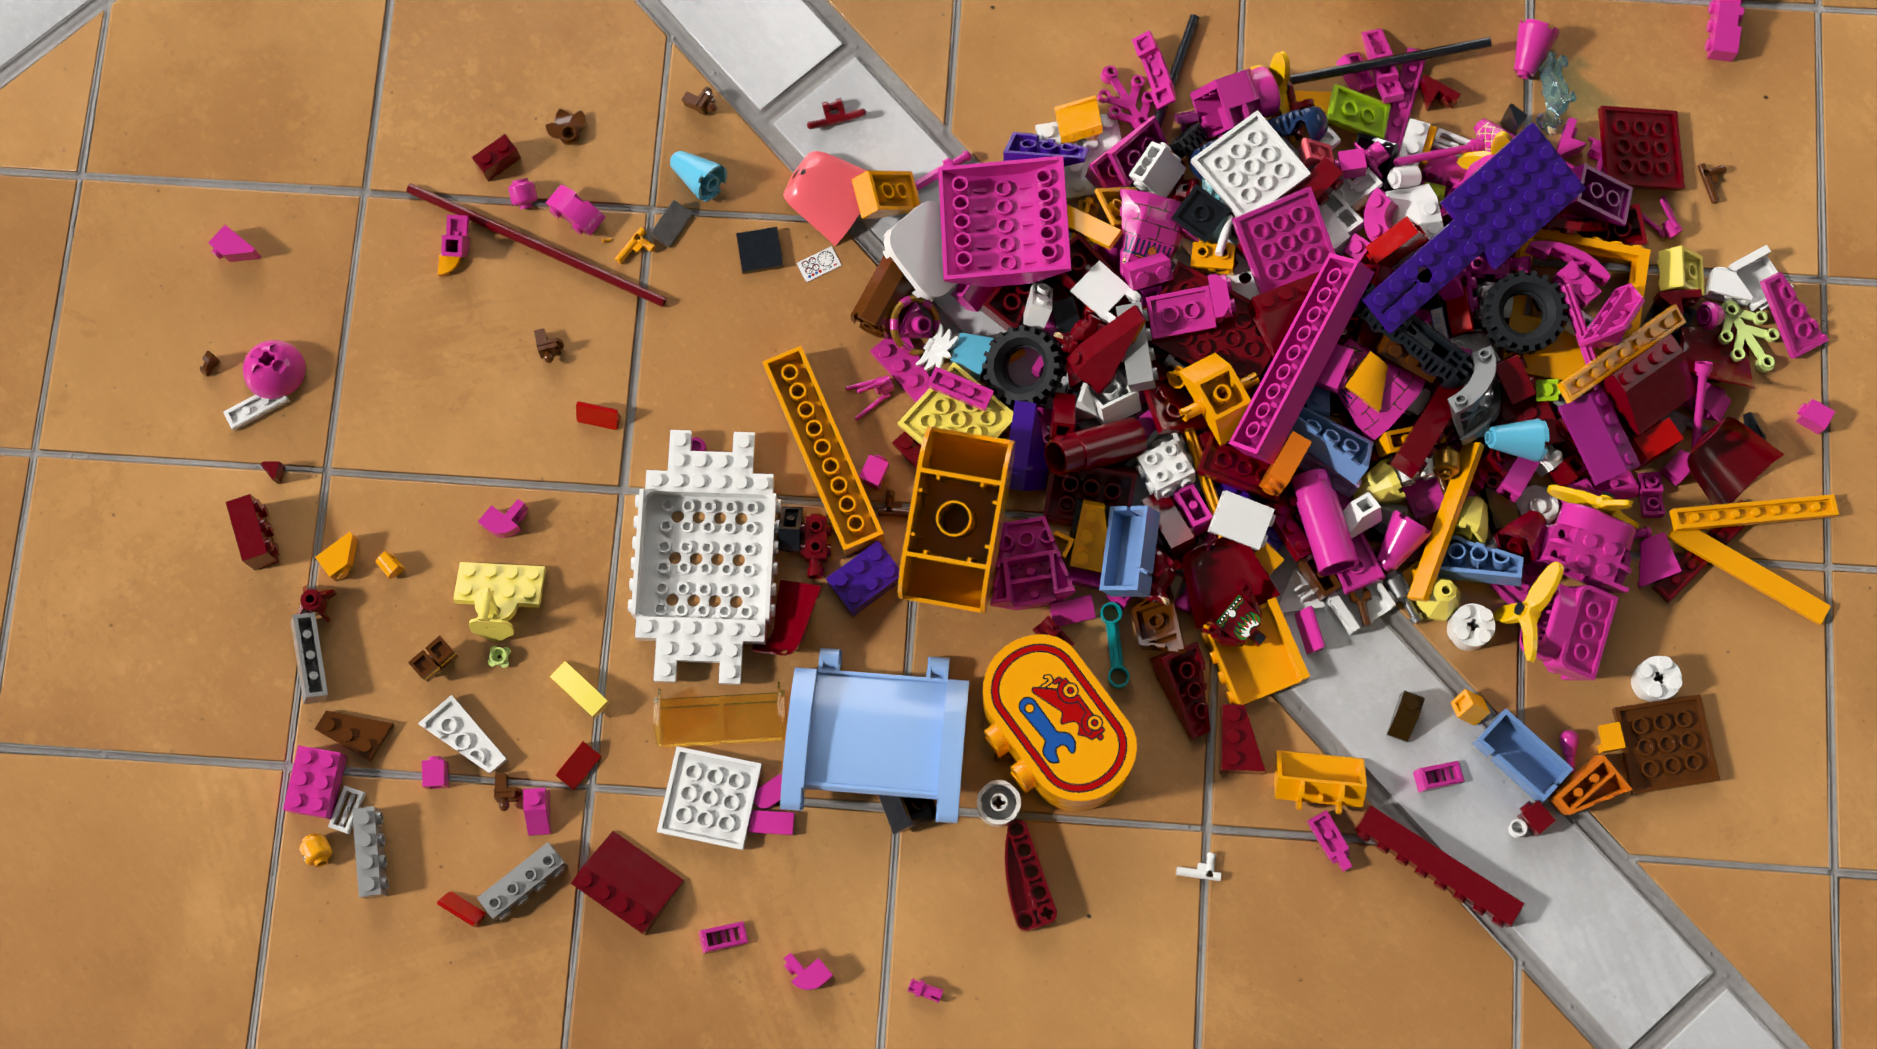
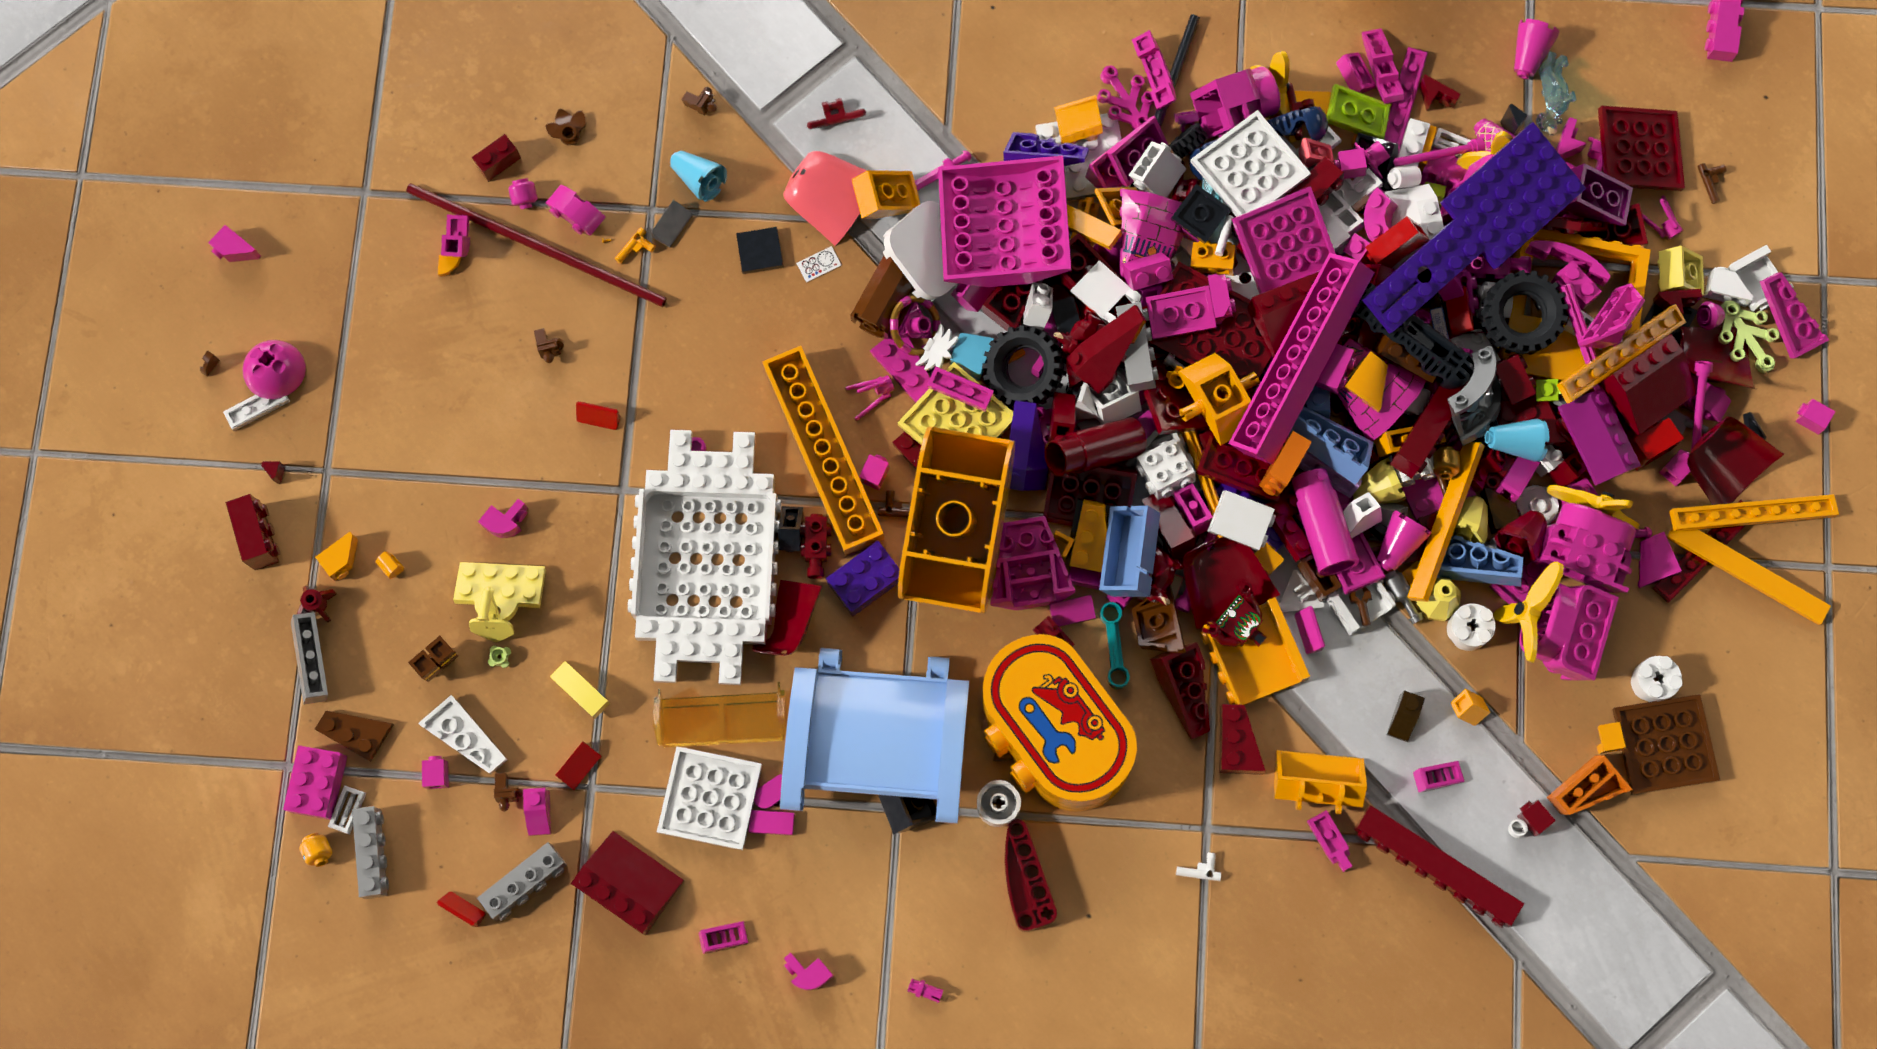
(1390, 60): black piece -> none
(1522, 756): medium blue piece -> none
(1569, 742): dark pink piece -> none
(1622, 487): dark pink slope -> none
(1651, 495): dark pink slope -> none

